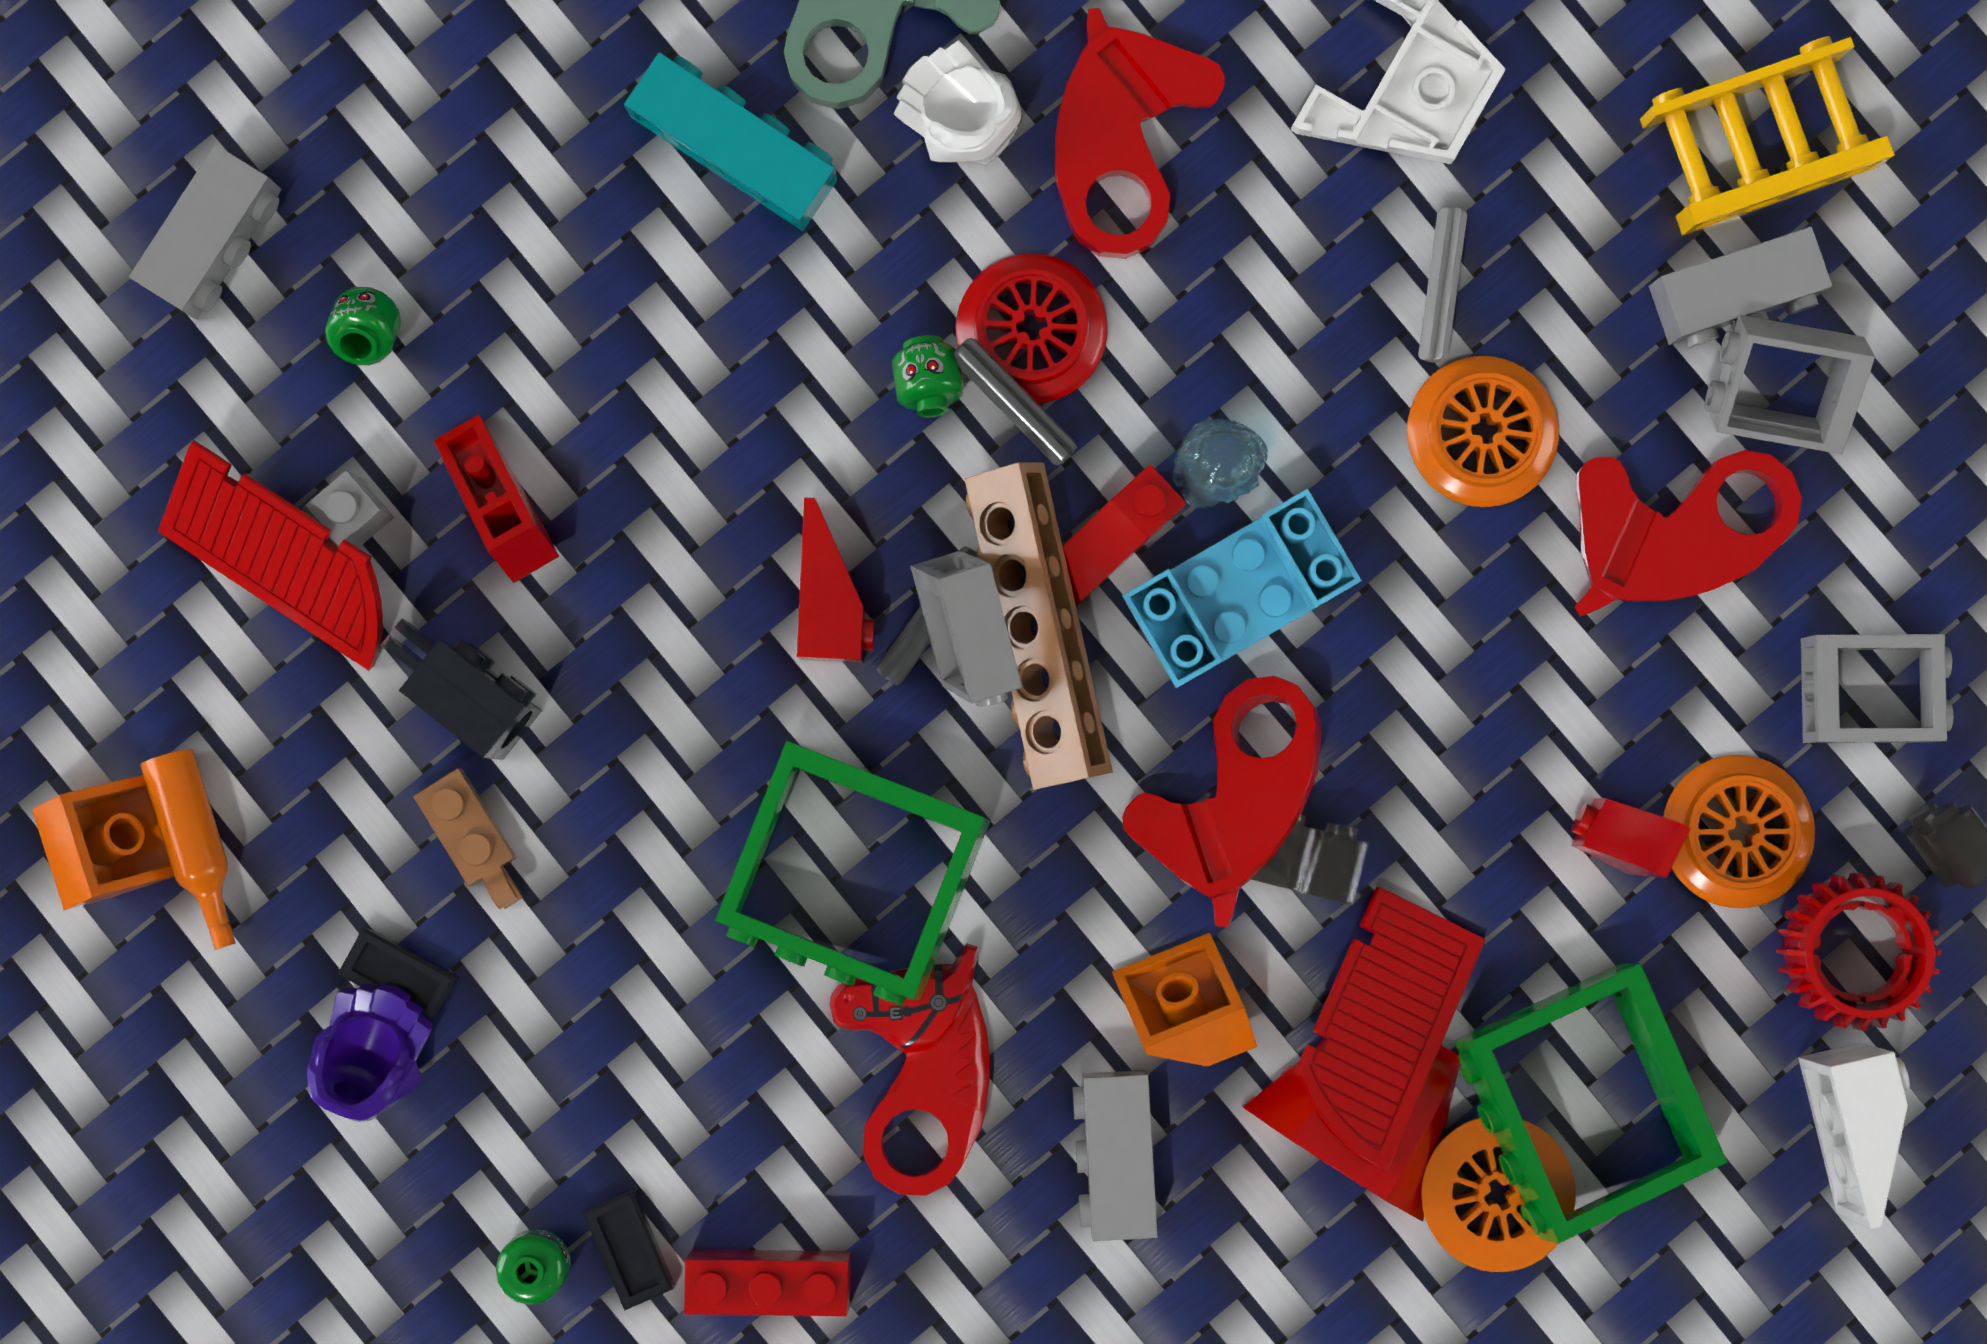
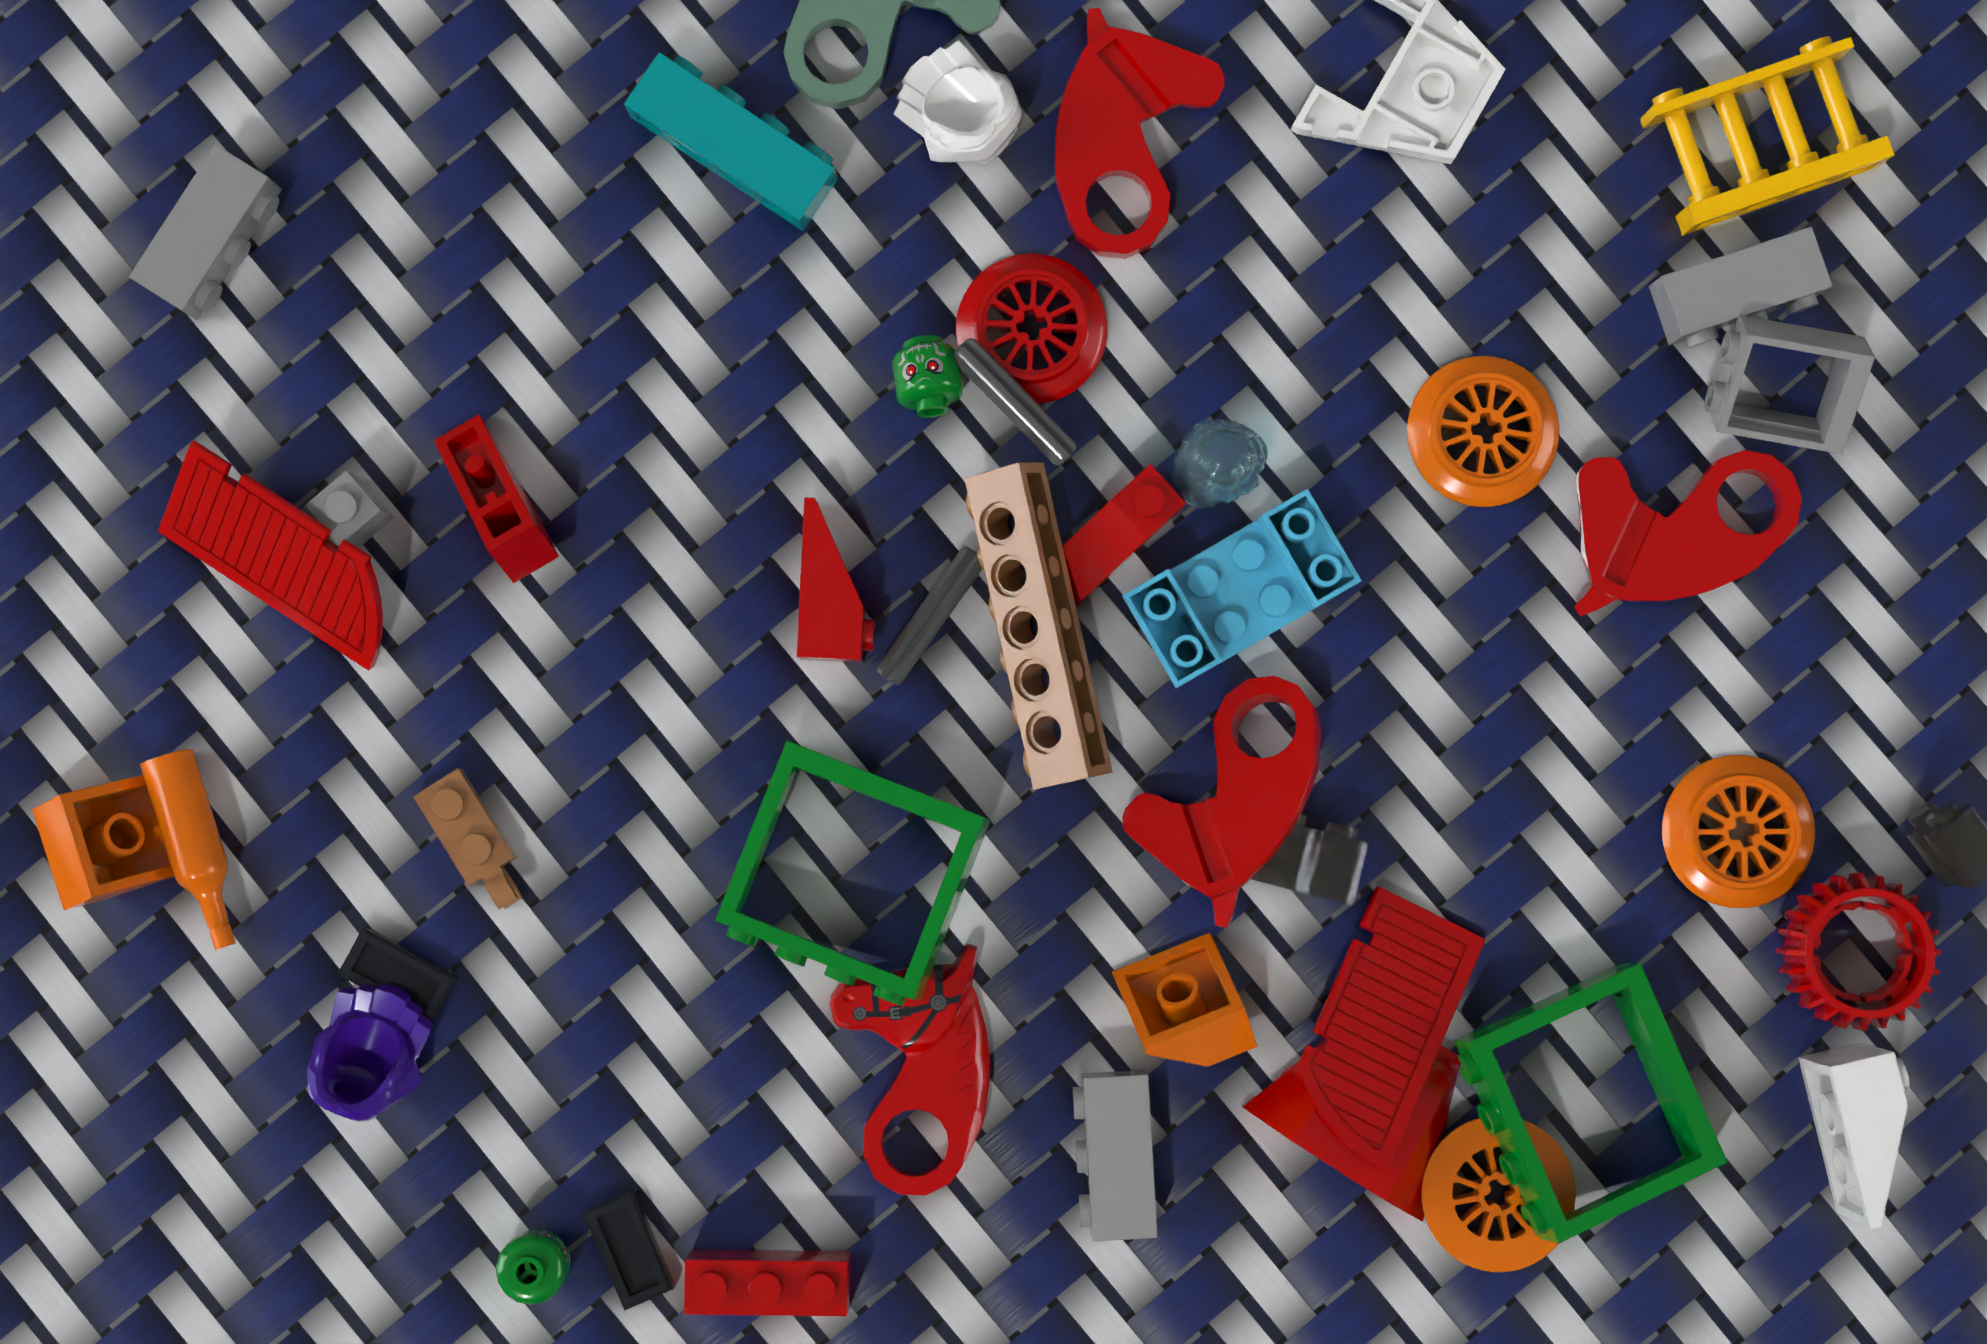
(363, 326): green head -> none
(464, 693): black brick -> none
(967, 628): light grey window -> none
(1442, 284): light grey axle -> none
(1628, 837): red slope -> none
(1821, 688): light grey window -> none

